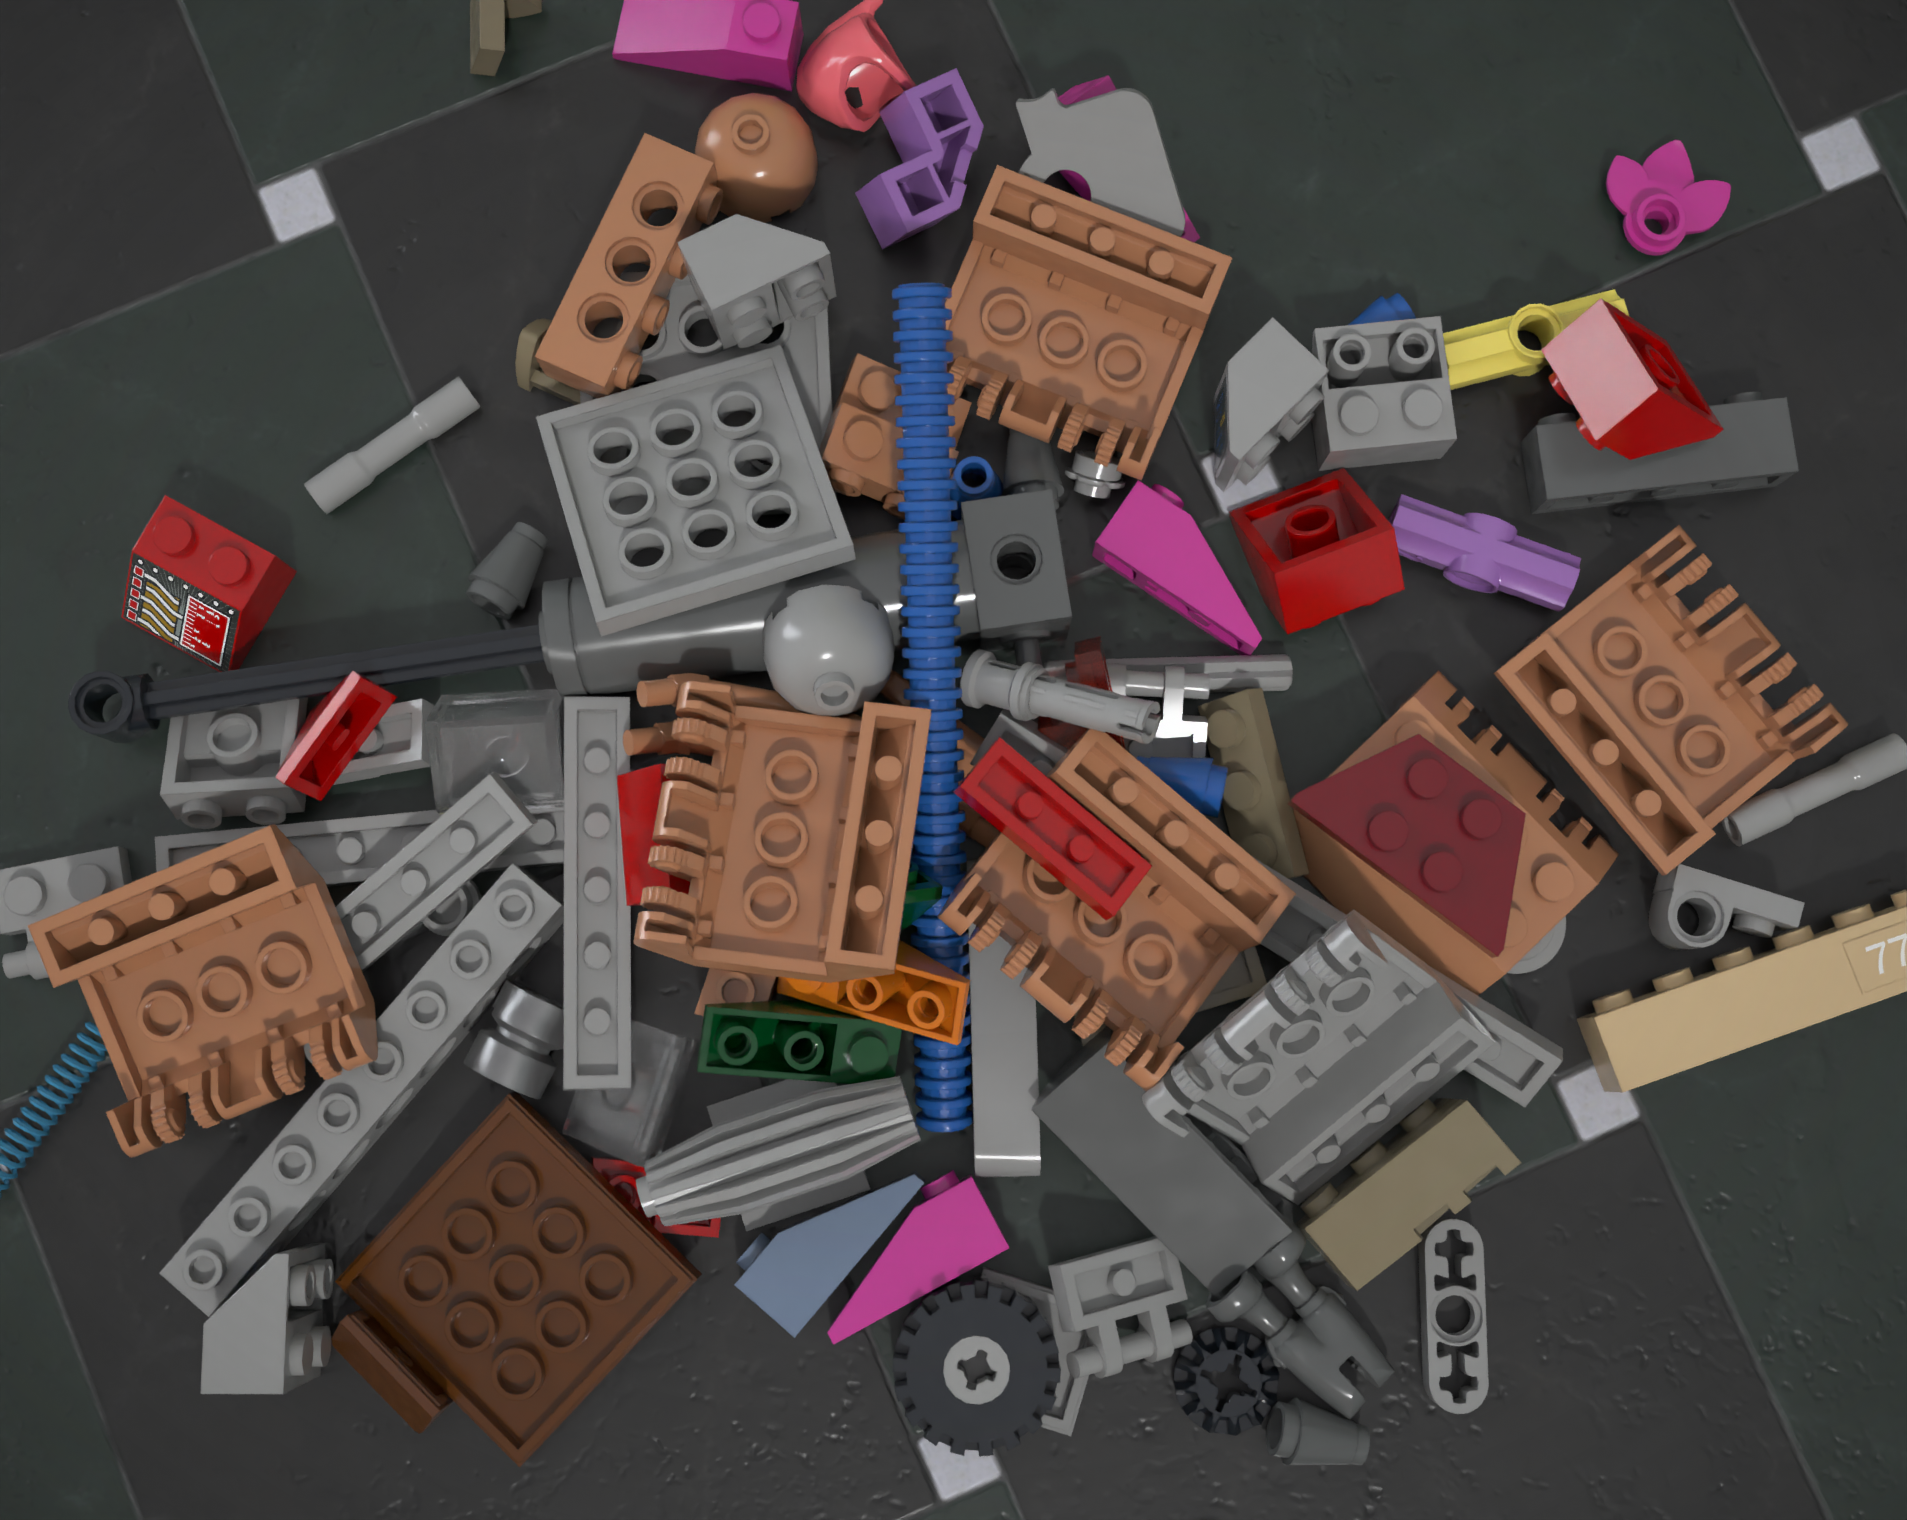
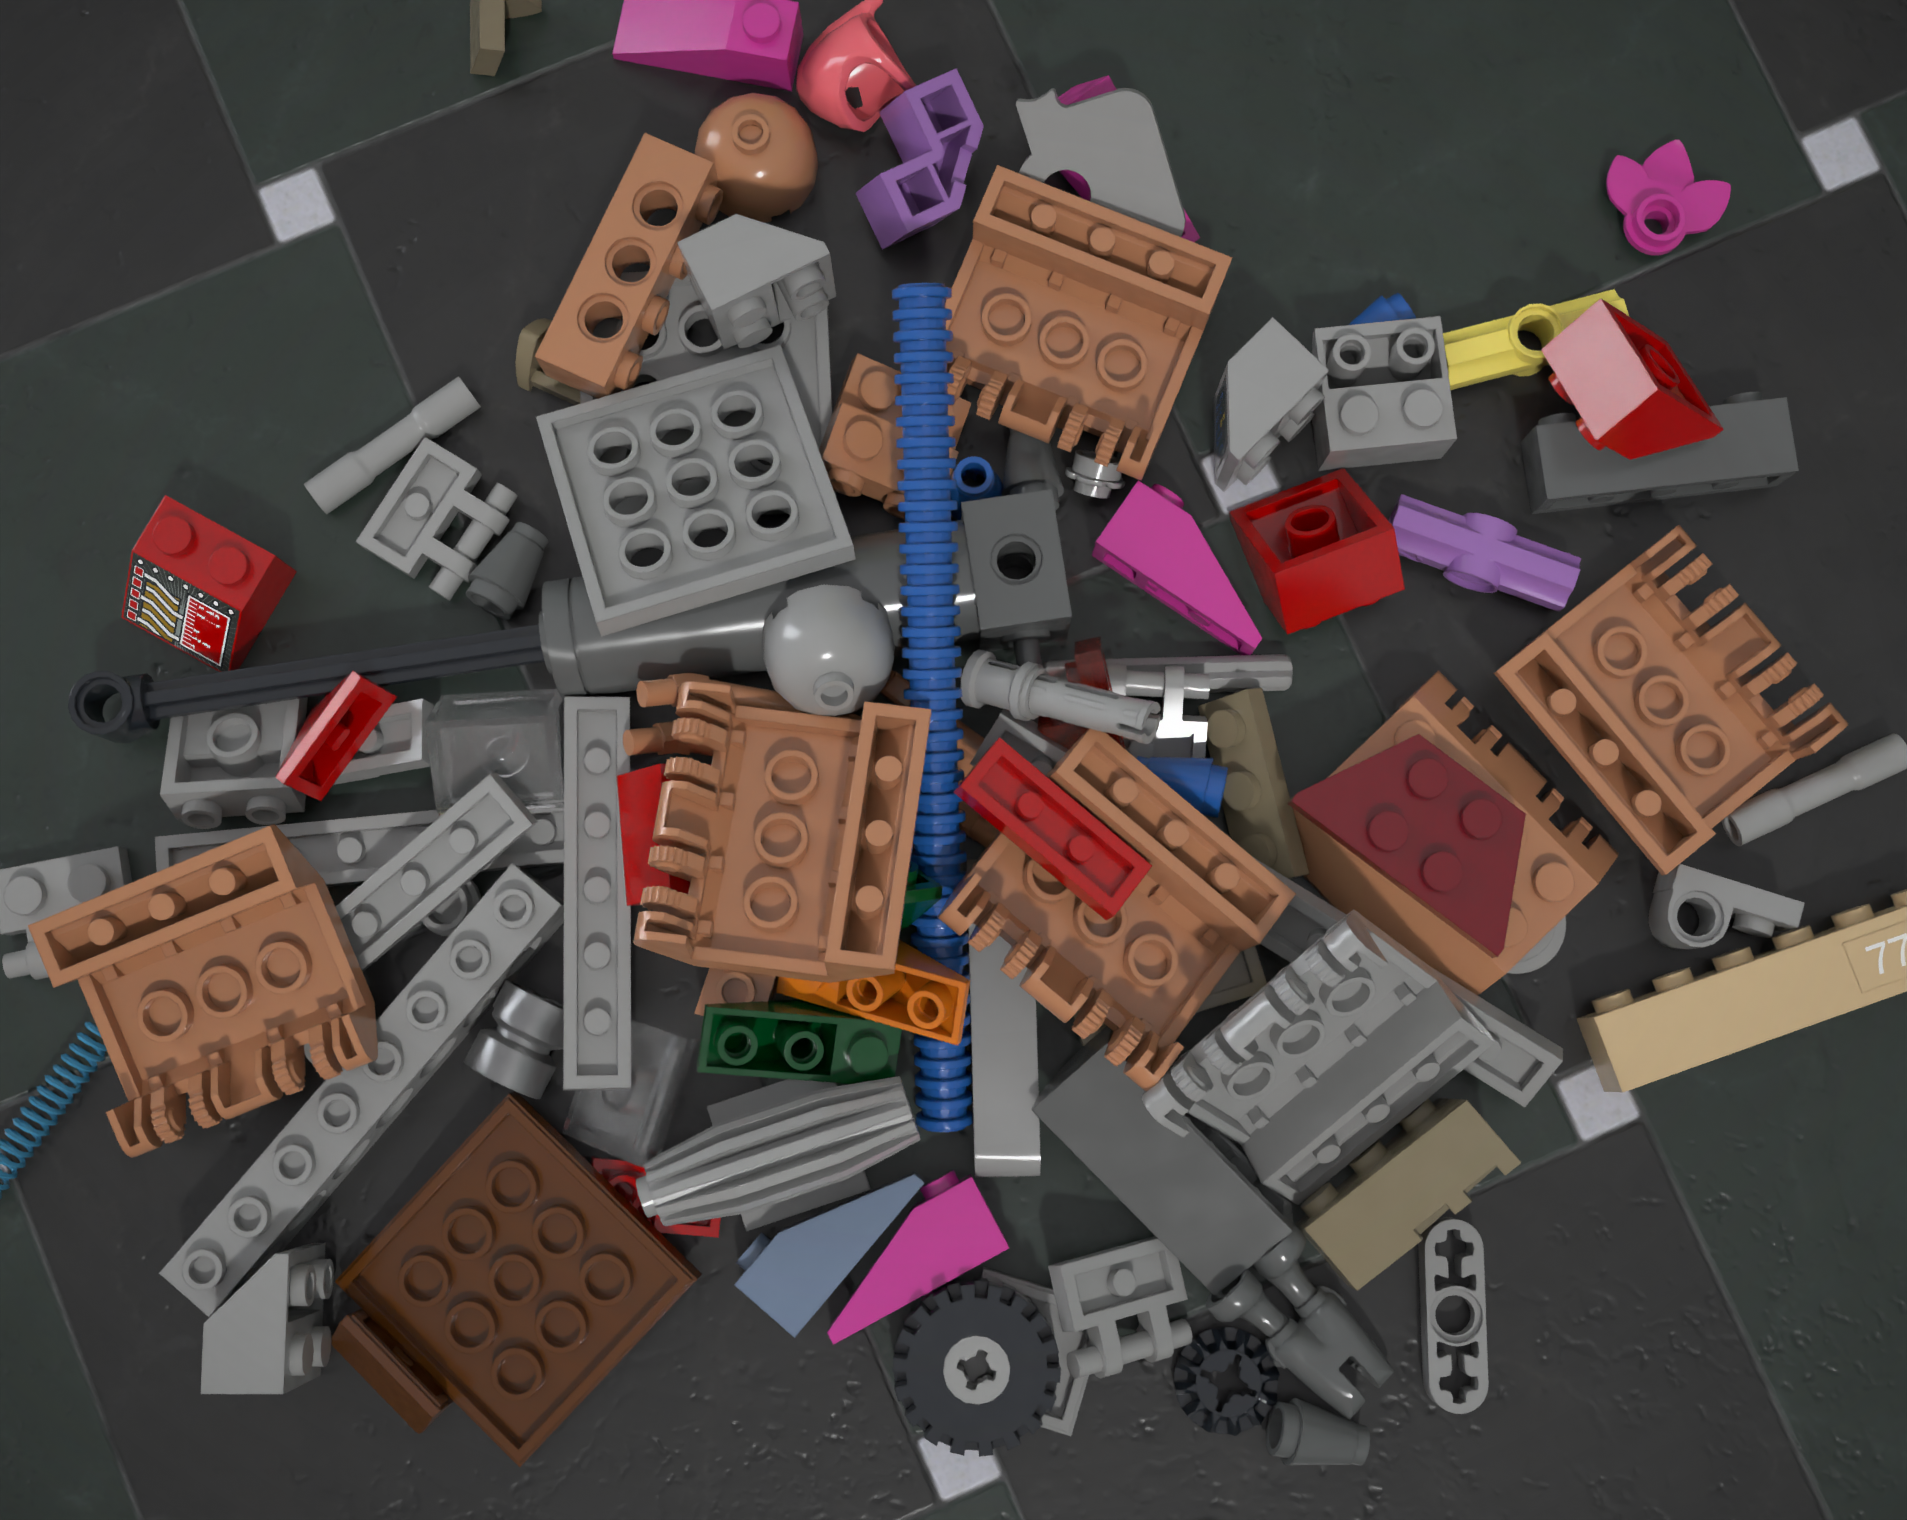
(421, 508): none -> light grey plate

